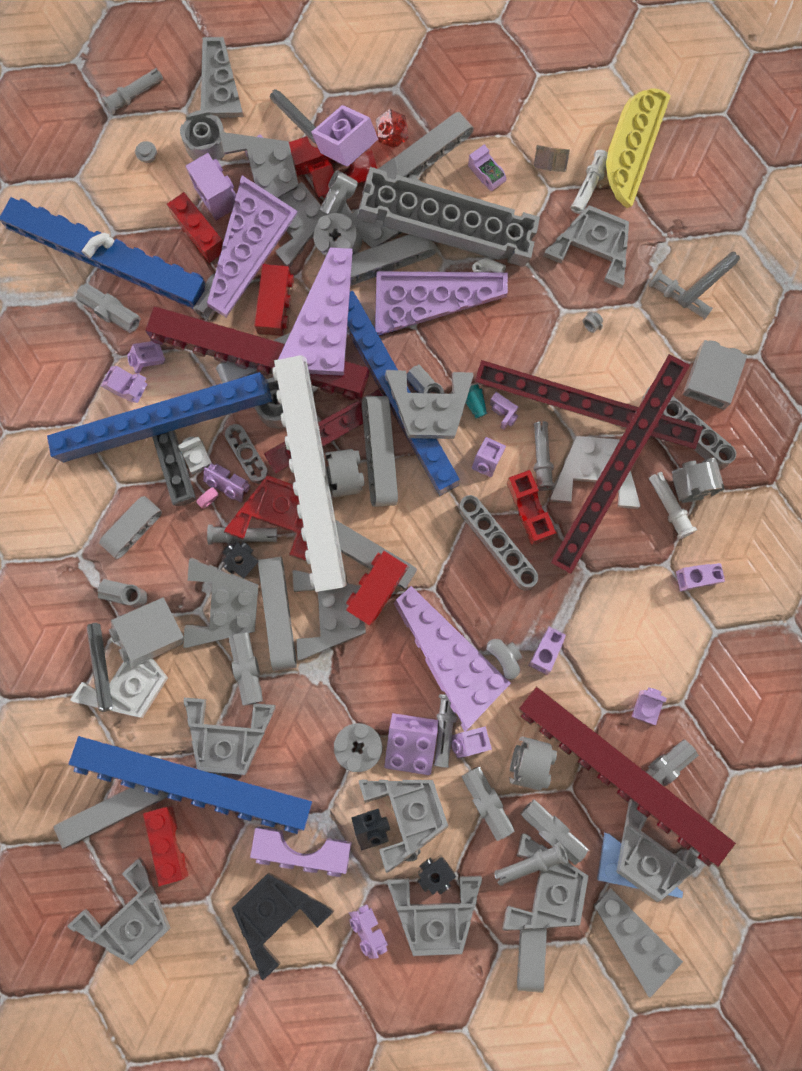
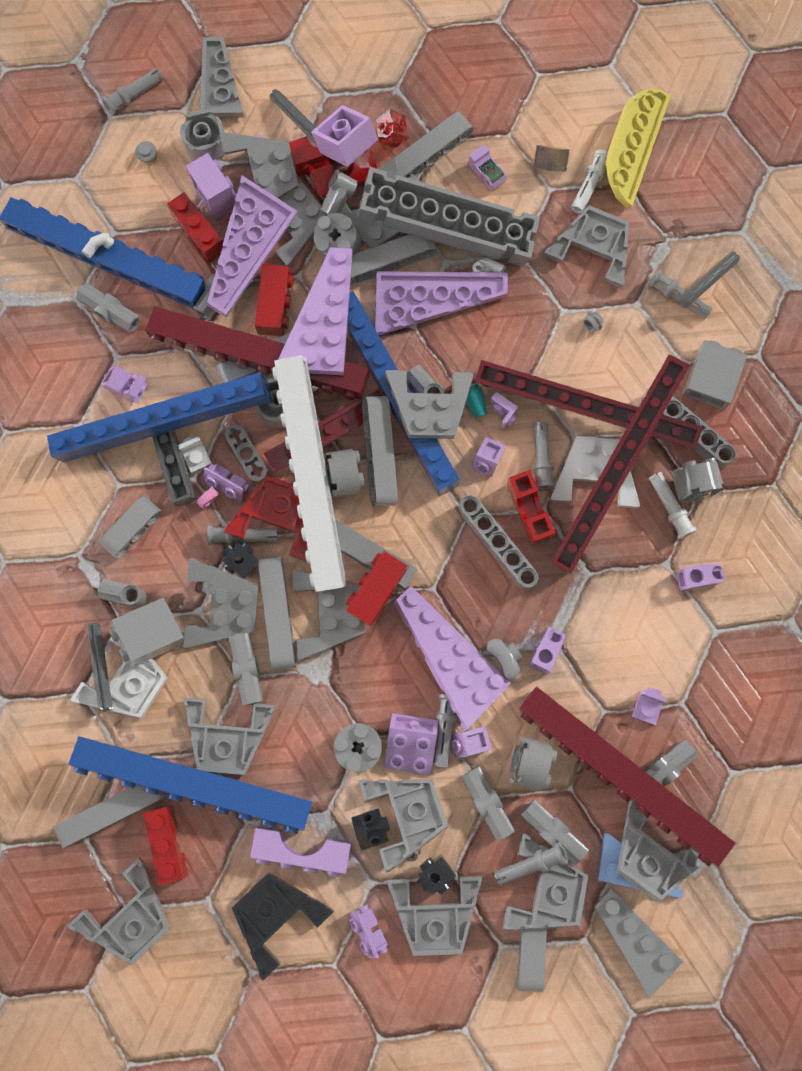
(145, 355): lavender bracket -> none

